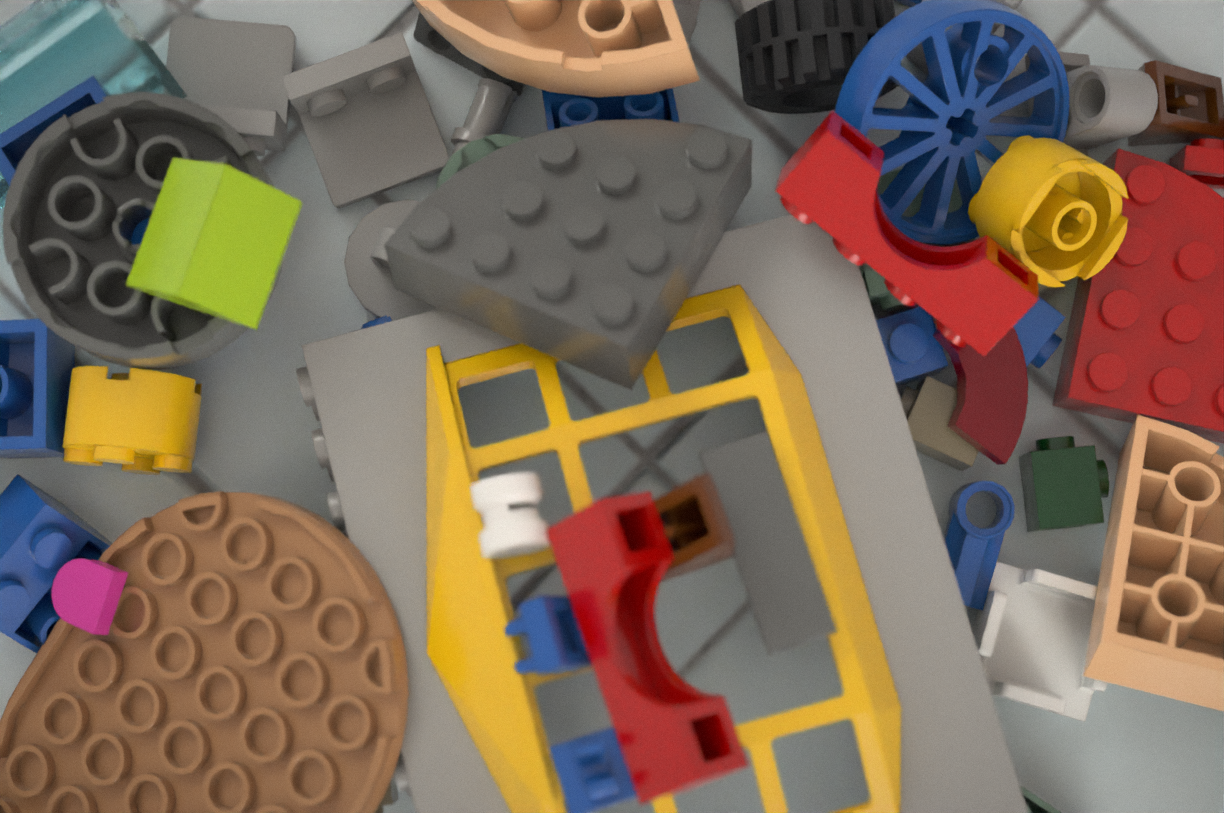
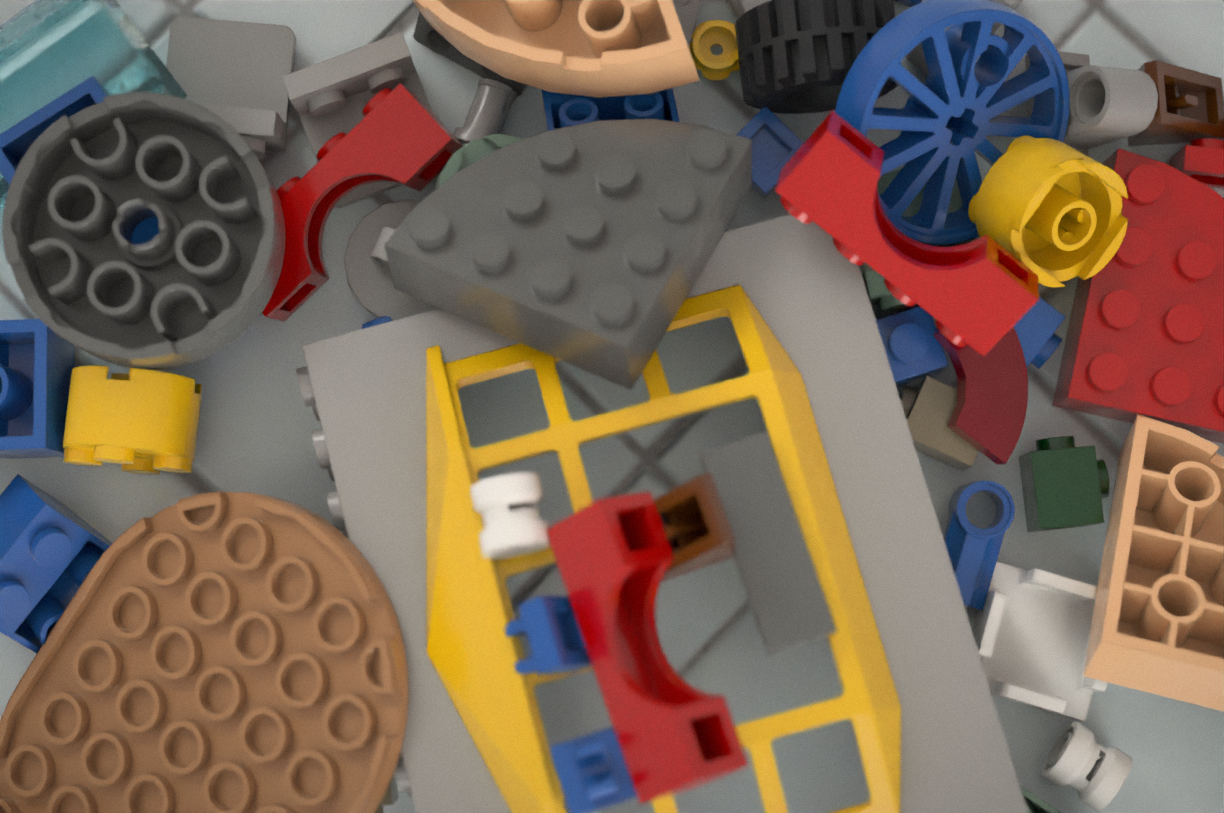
(88, 594): dark pink tile -> none
(215, 241): lime slope -> none
(392, 143): none -> red arch
(710, 34): none -> yellow plate
(771, 149): none -> blue tile
(1087, 766): none -> white wheel

